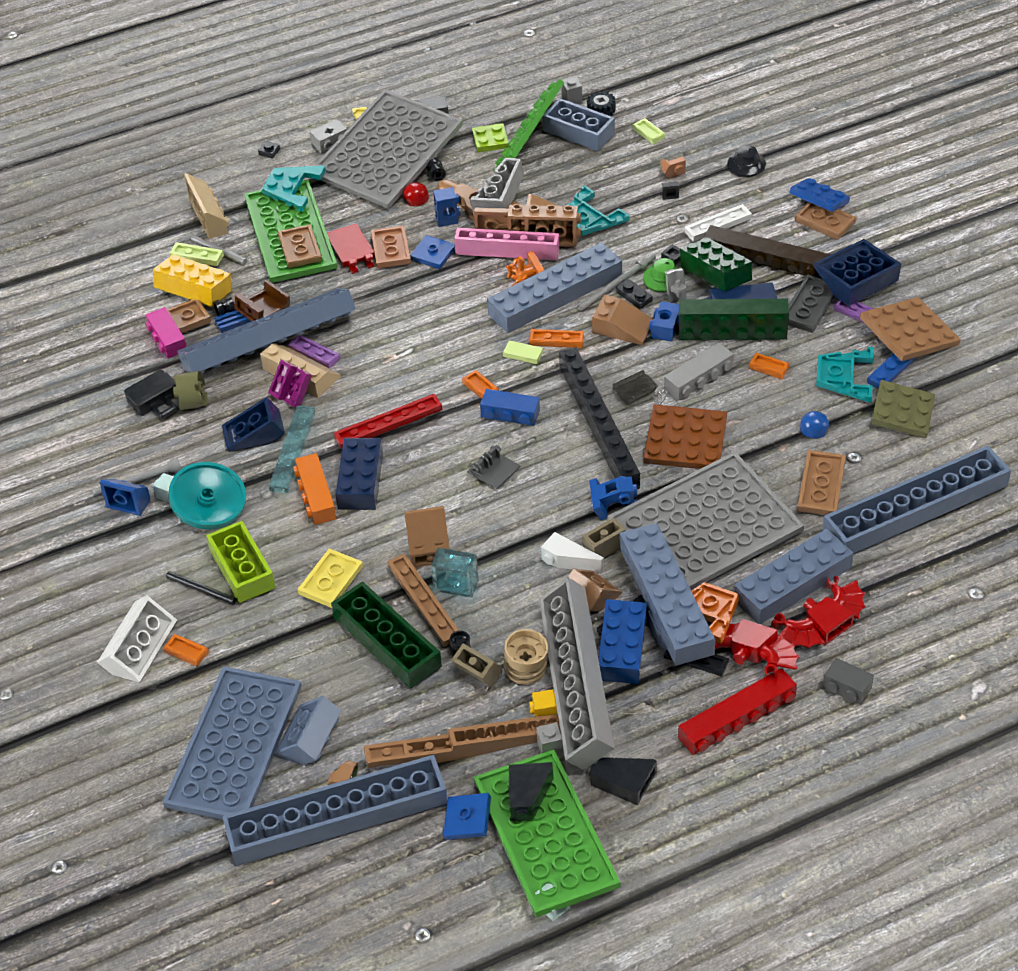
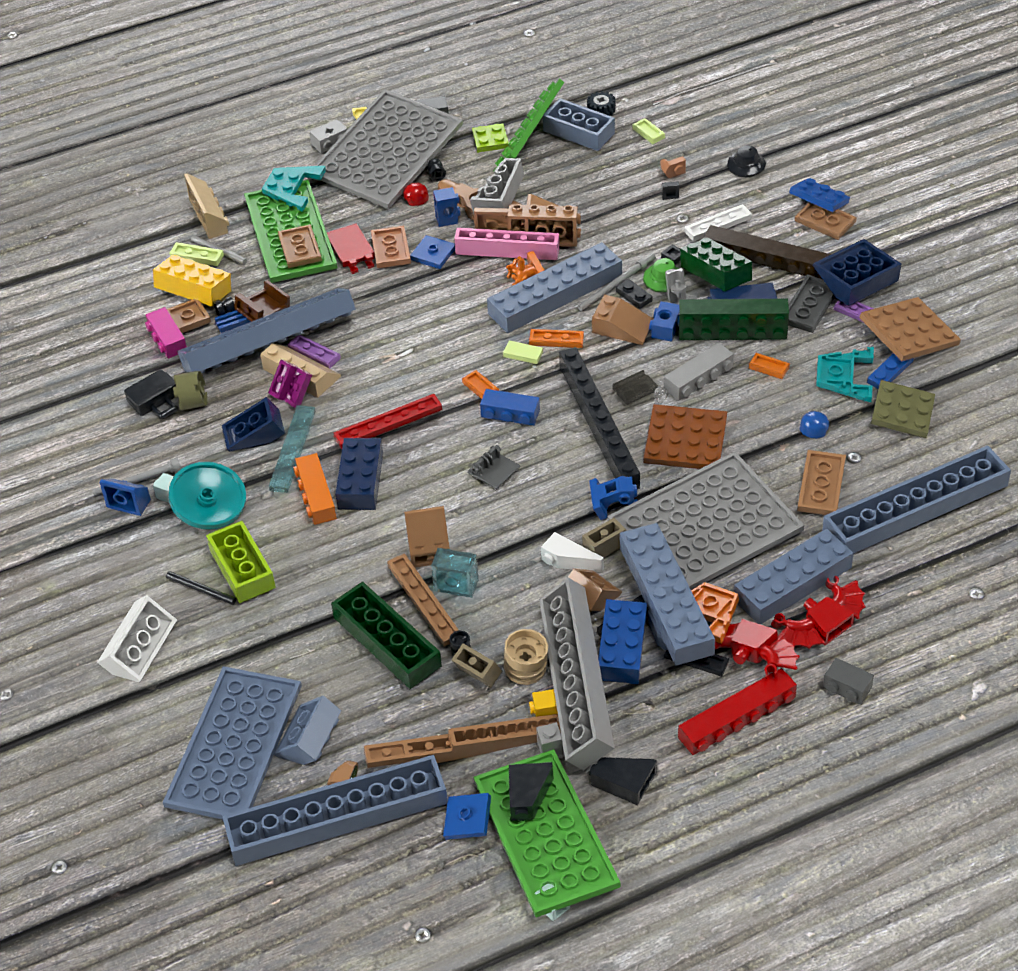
(186, 650): orange tile -> none
(269, 149): black plate -> none
(330, 577): light yellow plate -> none
(572, 90): light grey brick -> none
(592, 219): teal wing -> none

